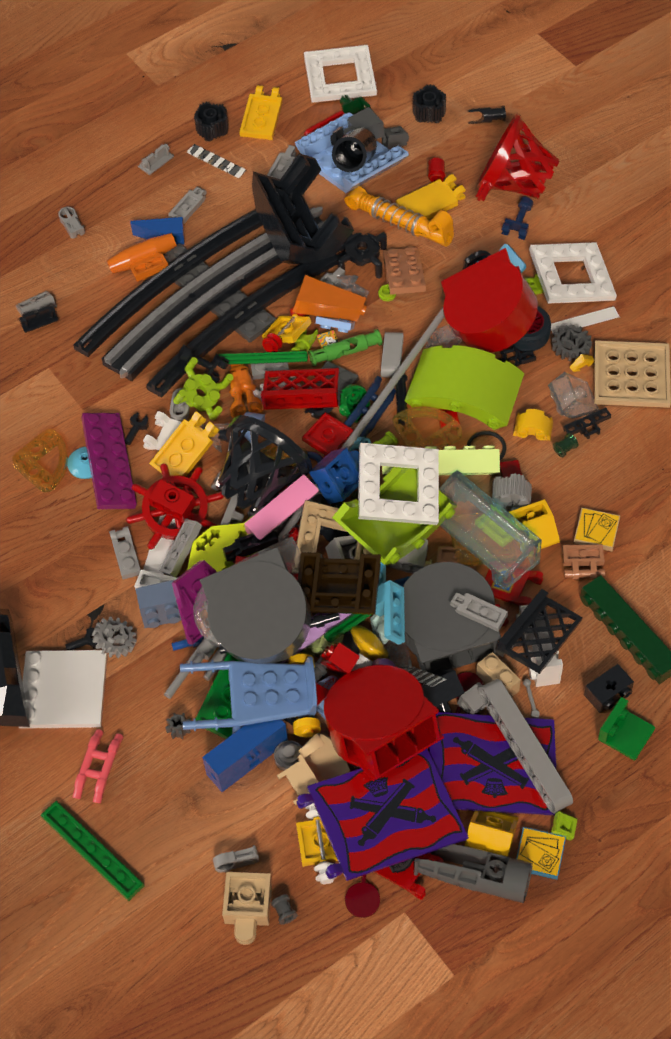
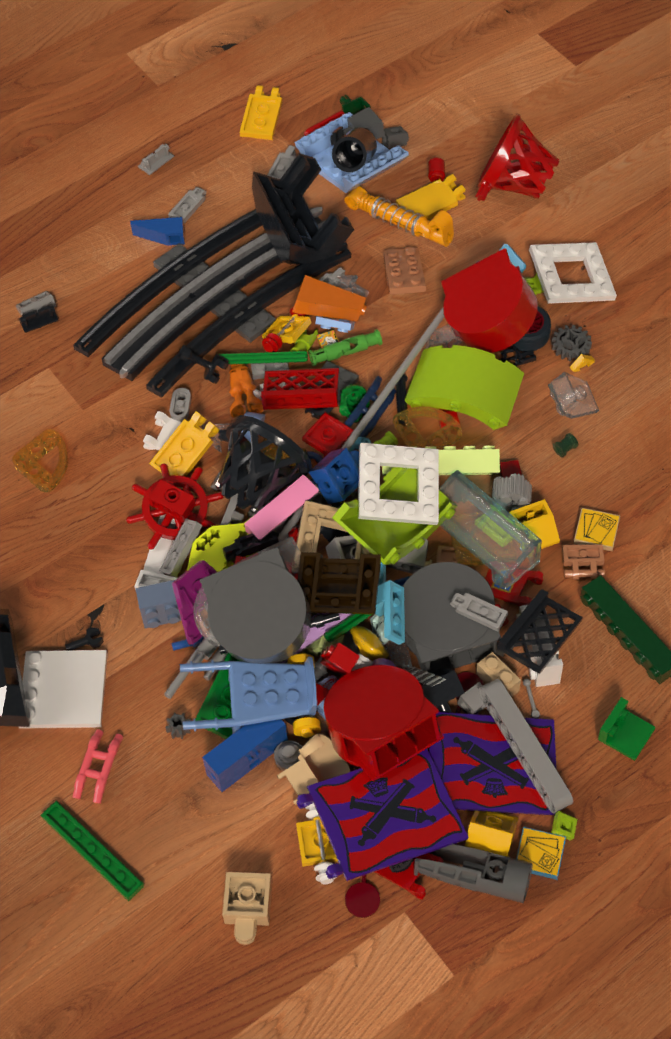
(71, 223): light grey piece -> none
(77, 465): medium azure dish -> none
(108, 461): magenta plate -> none
(114, 637): light grey gear -> none
(125, 553): light grey plate -> none
(136, 427): black bar -> none
(143, 258): orange plate -> none
(207, 385): lime plate -> none
(211, 121): black brick -> none
(216, 161): sticker -> none
(232, 860): light grey piece -> none
(284, 909): dark grey bush -> none
(321, 91): white plate -> none
(365, 256): black plate -> none
(384, 293): lime plate -> none
(391, 353): light grey beam -> none
(429, 104): black brick -> none
(474, 257): black hat -> none
(489, 114): black piece -> none
(489, 433): black tyre -> none
(525, 205): dark blue bar -> none
(533, 423): yellow cylinder -> none
(582, 429): black piece -> none
(586, 319): white sticker -> none
(609, 688): black brick -> none
(623, 396): tan piece -> none

